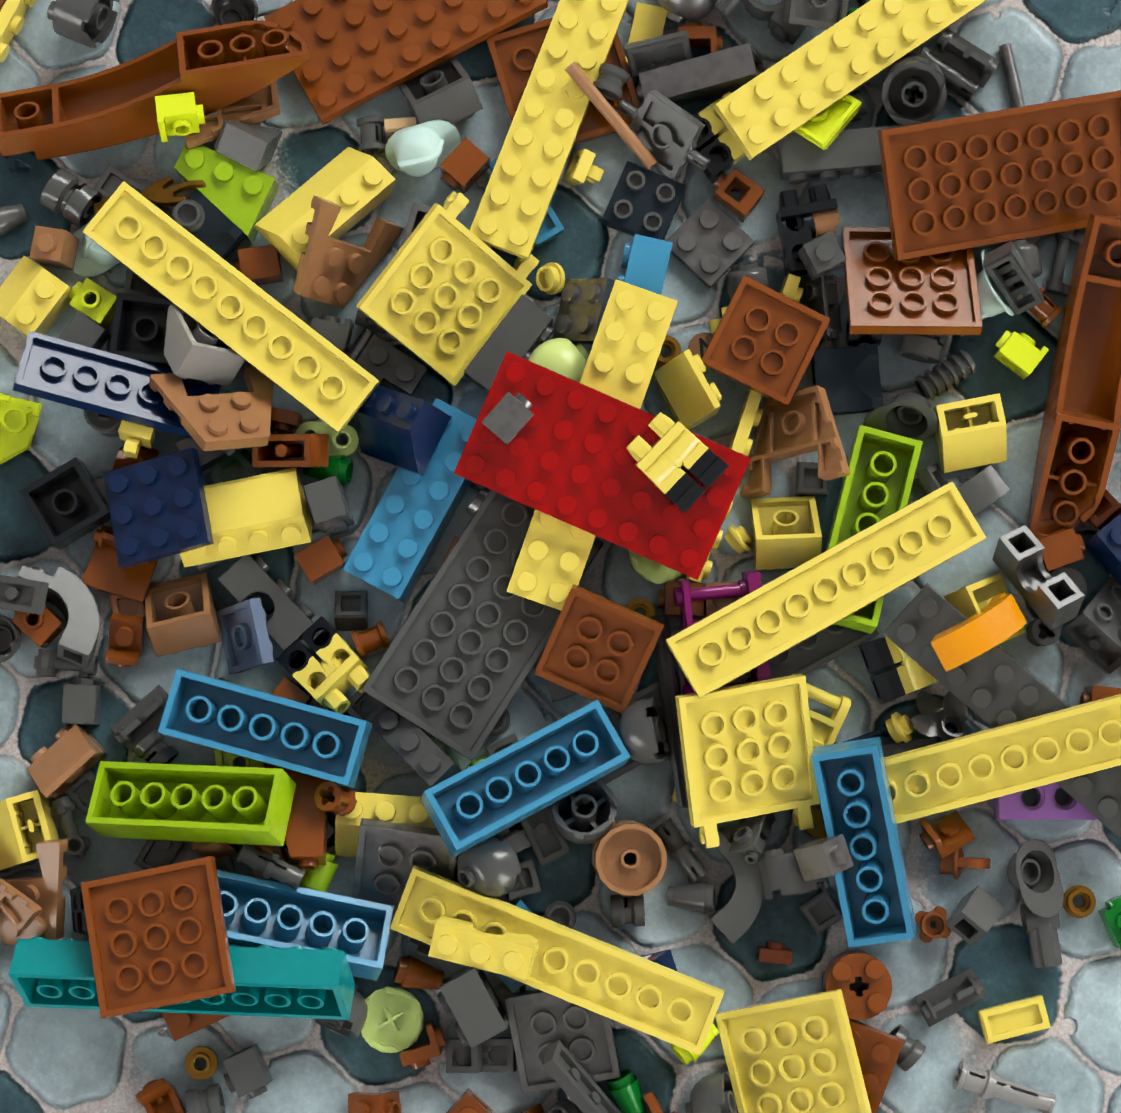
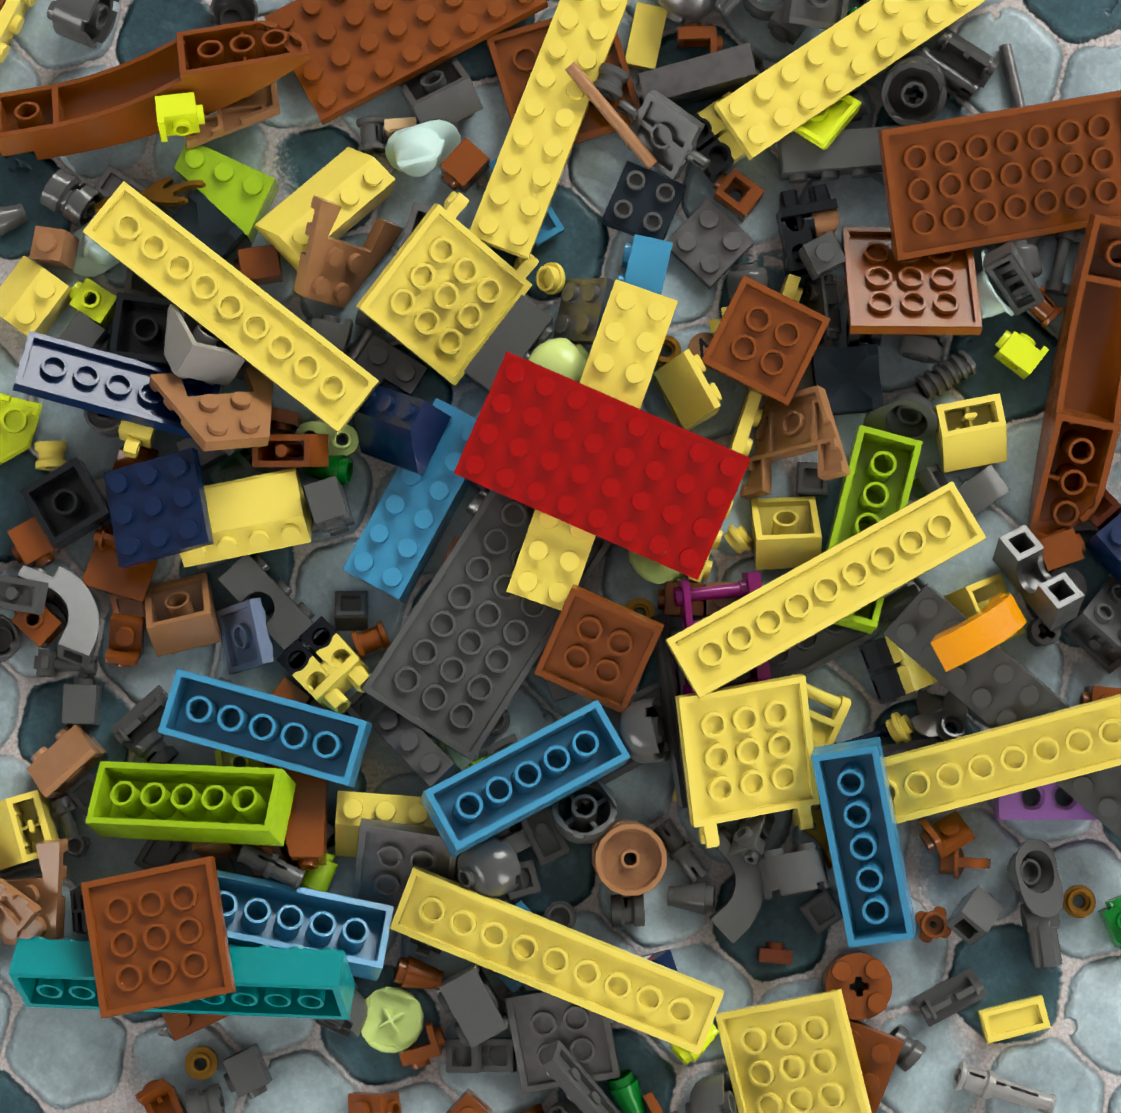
(32, 544): none -> dark orange brick
(50, 454): none -> light yellow wheel
(189, 215): dark grey plate -> none
(247, 143): dark grey slope -> none
(322, 559): dark orange brick -> none
(337, 795): dark orange bush -> none
(501, 954): light yellow arch -> none
(509, 417): flat silver brick -> none
(581, 169): light yellow tile -> none
(657, 52): dark grey plate -> none
(665, 458): light yellow hips -> none
(823, 857): flat silver brick -> none
(897, 601): none -> dark grey cone

